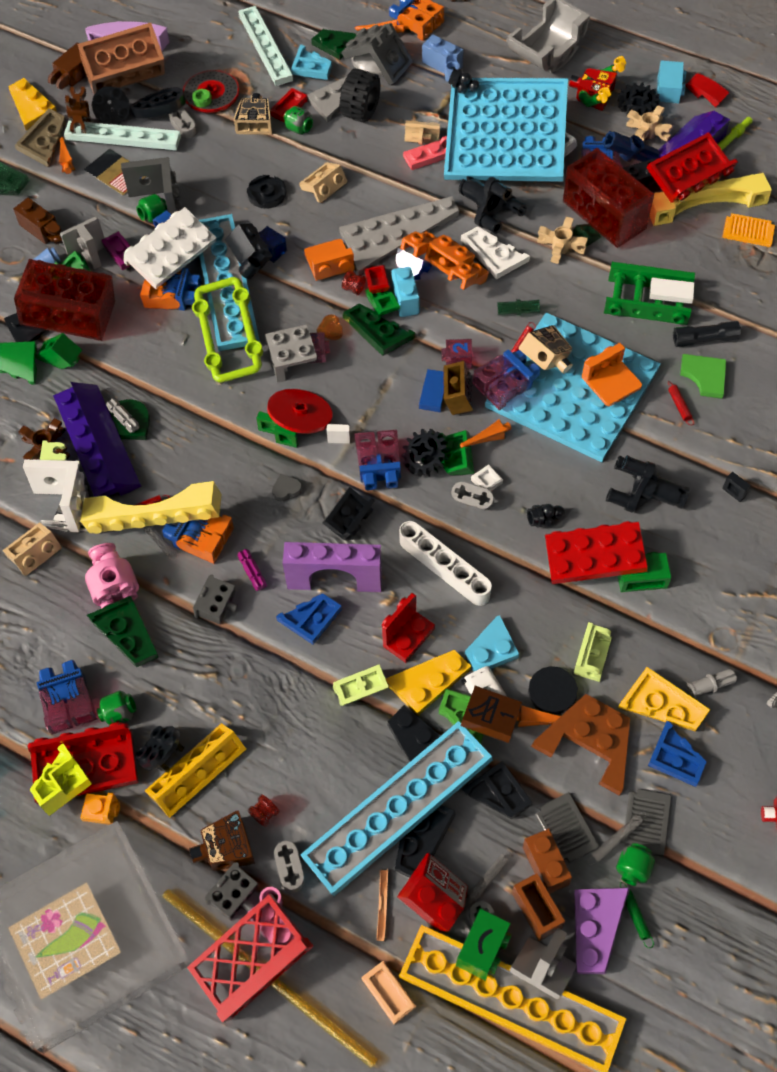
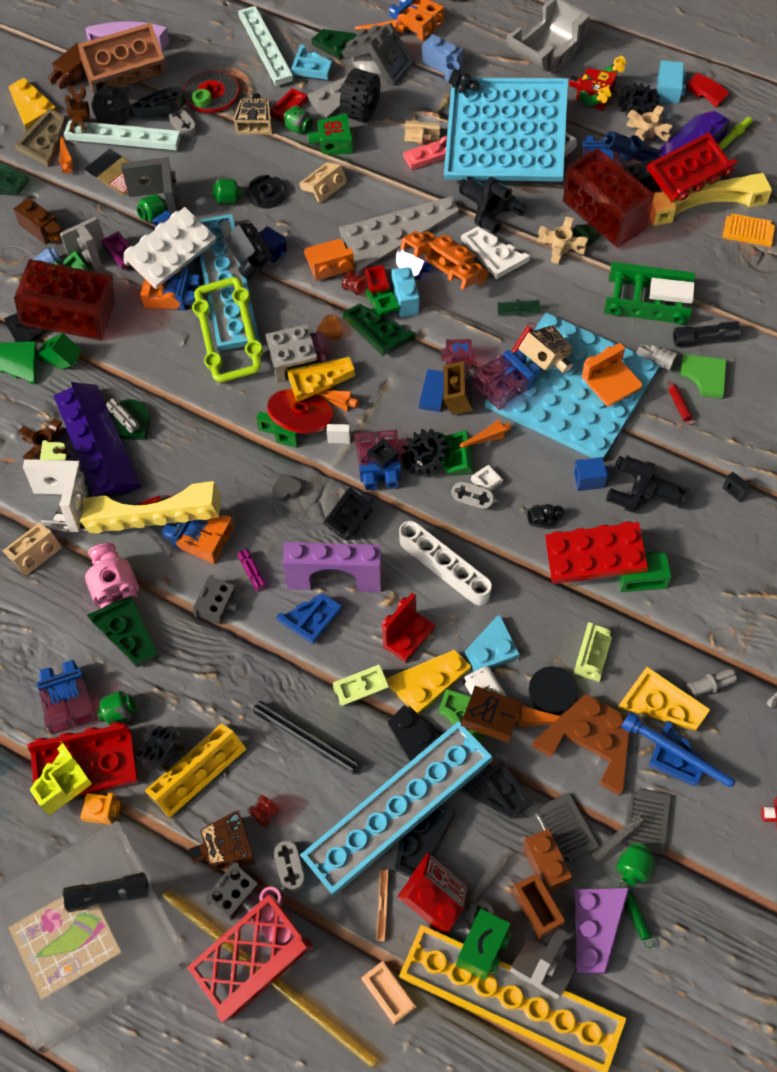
(125, 888): none -> black axle
(226, 191): none -> green head
(306, 737): none -> black axle
(318, 377): none -> yellow wing
(333, 135): none -> green torso
(339, 398): none -> orange piece
(382, 454): none -> black tile
(590, 474): none -> blue brick
(634, 724): none -> blue piece
(658, 355): none -> light grey hinge

